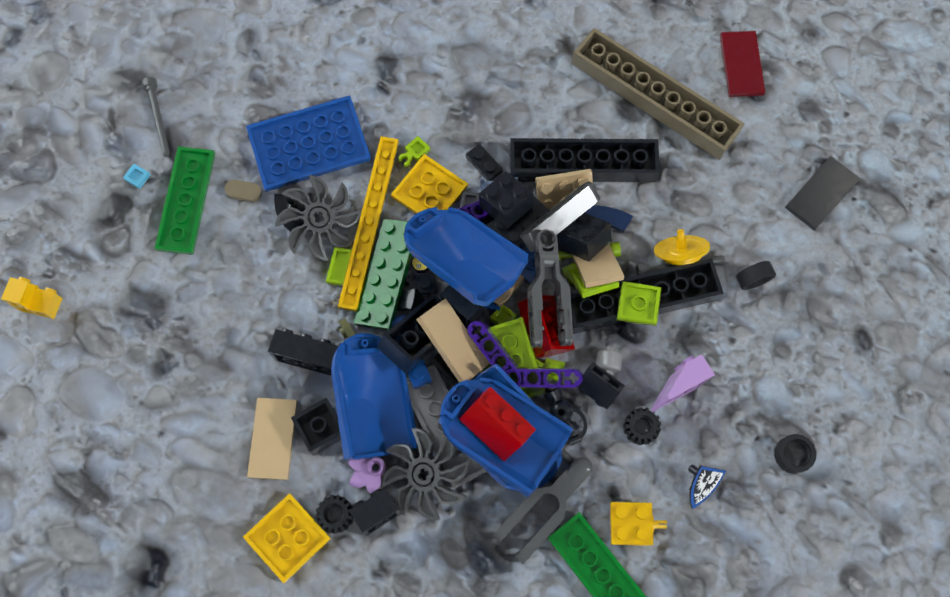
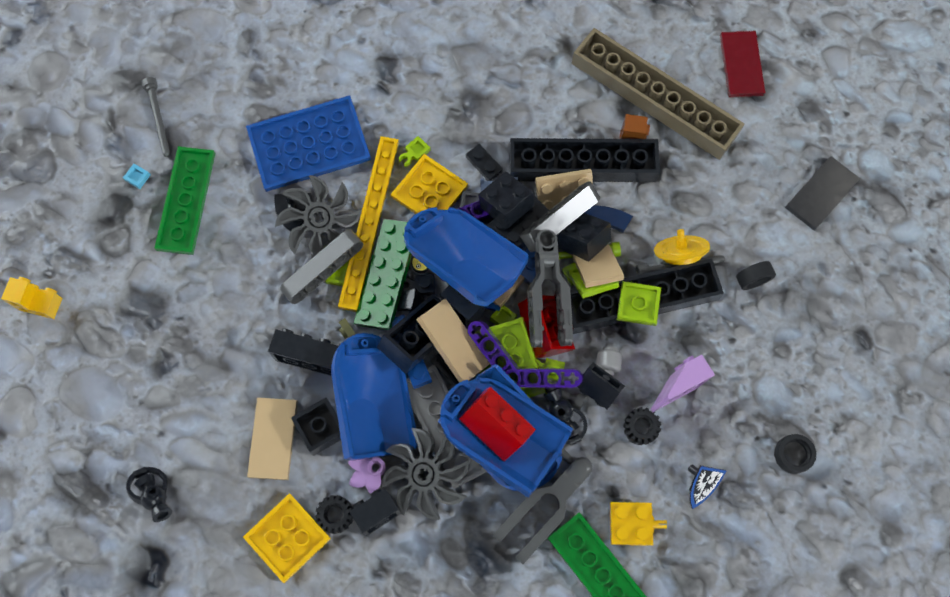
(152, 496): none -> black piece
(243, 190): dark tan tile -> none
(321, 266): none -> beam
(634, 127): none -> dark orange brick

